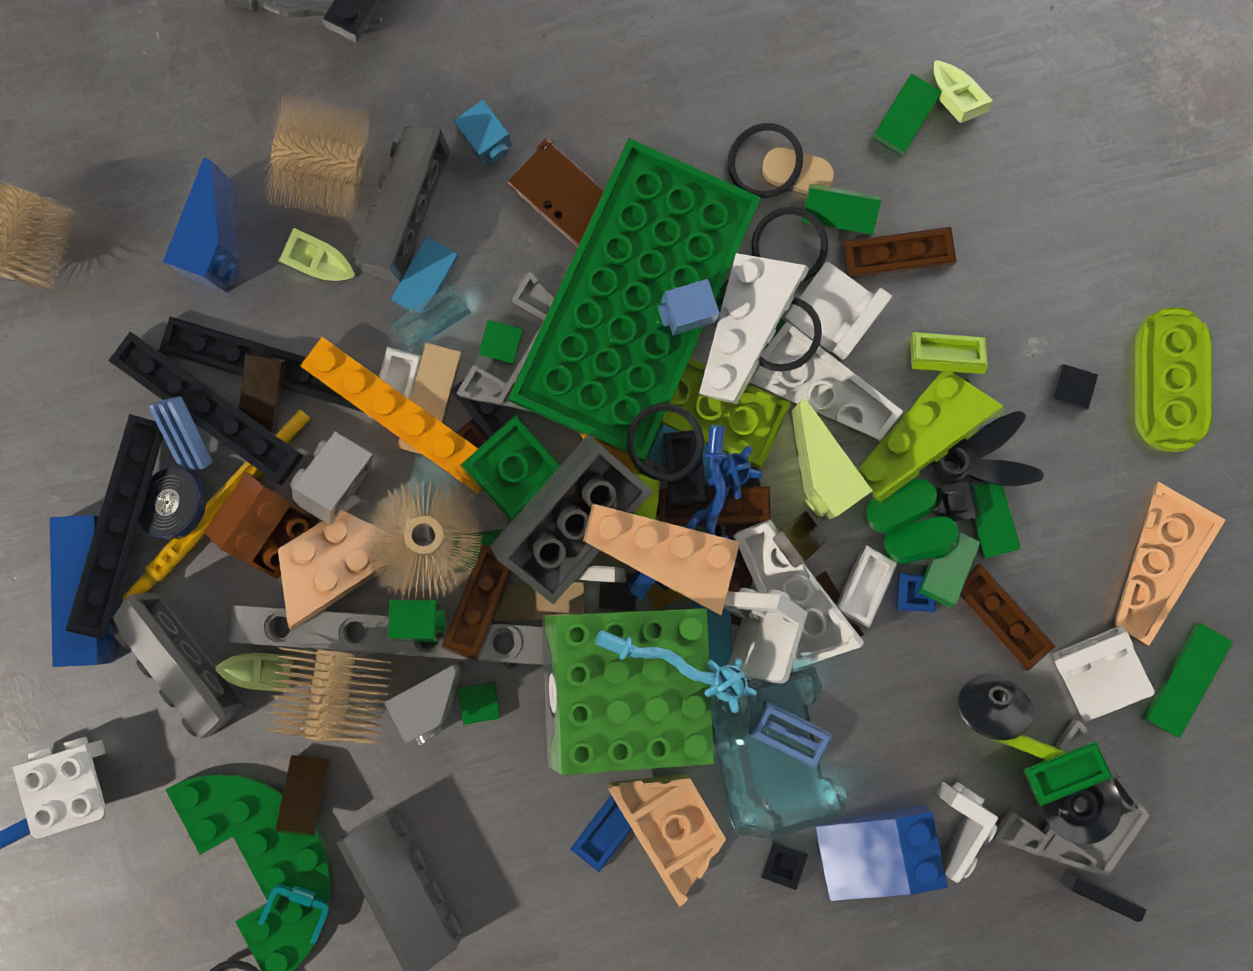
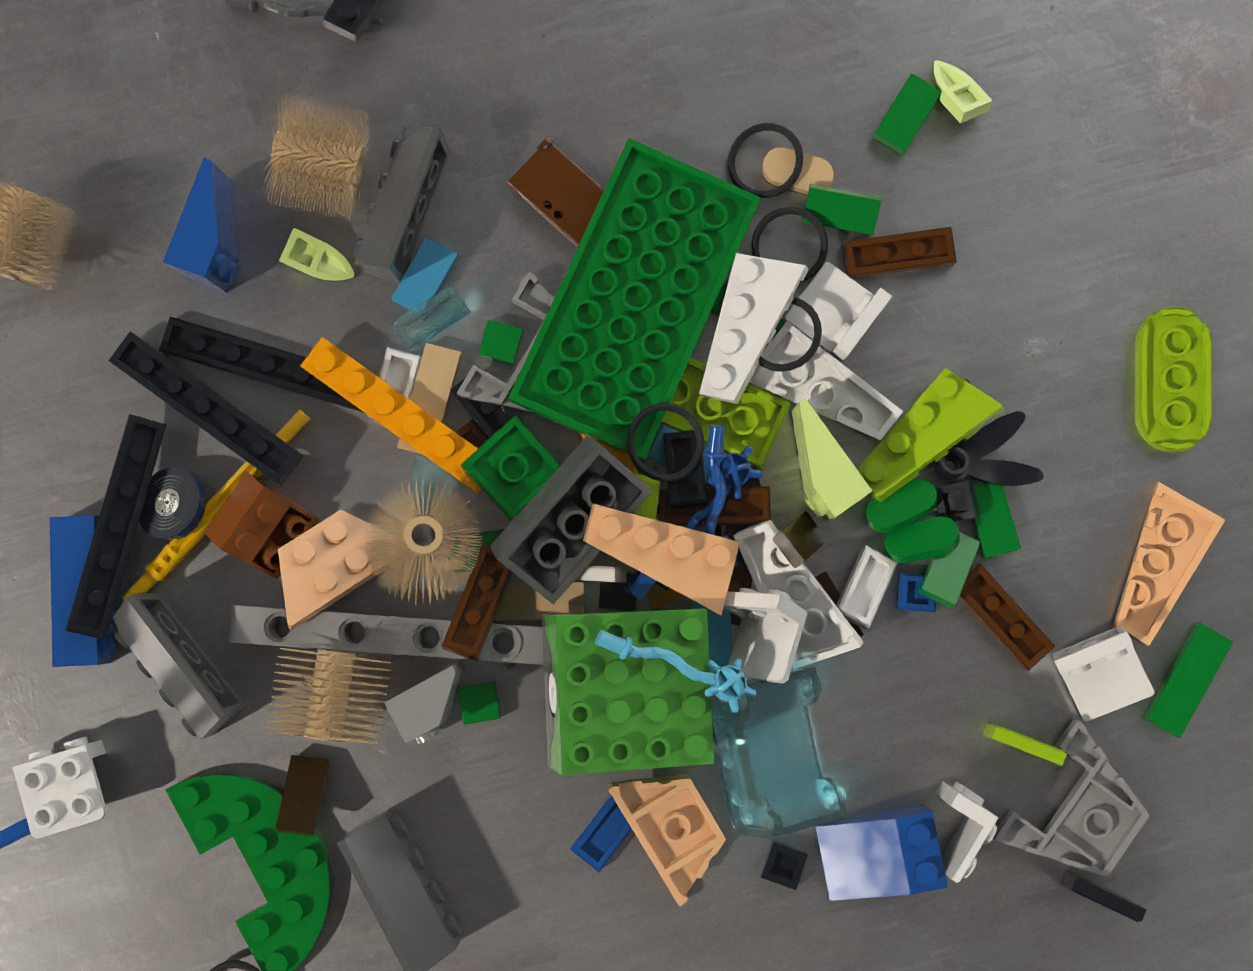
(180, 433): medium blue tile -> none
(256, 670): yellowish green plate -> none
(262, 388): dark brown tile -> none
(300, 896): teal piece -> none
(331, 477): light grey brick -> none
(415, 621): green brick -> none
(483, 133): dark azure brick -> none
(688, 307): medium blue brick -> none
(763, 720): medium blue tile -> none
(948, 353): lime tile -> none
(995, 708): black dish -> none
(1067, 773): green tile -> none
(1074, 387): black tile -> none
(1094, 822): black dish -> none

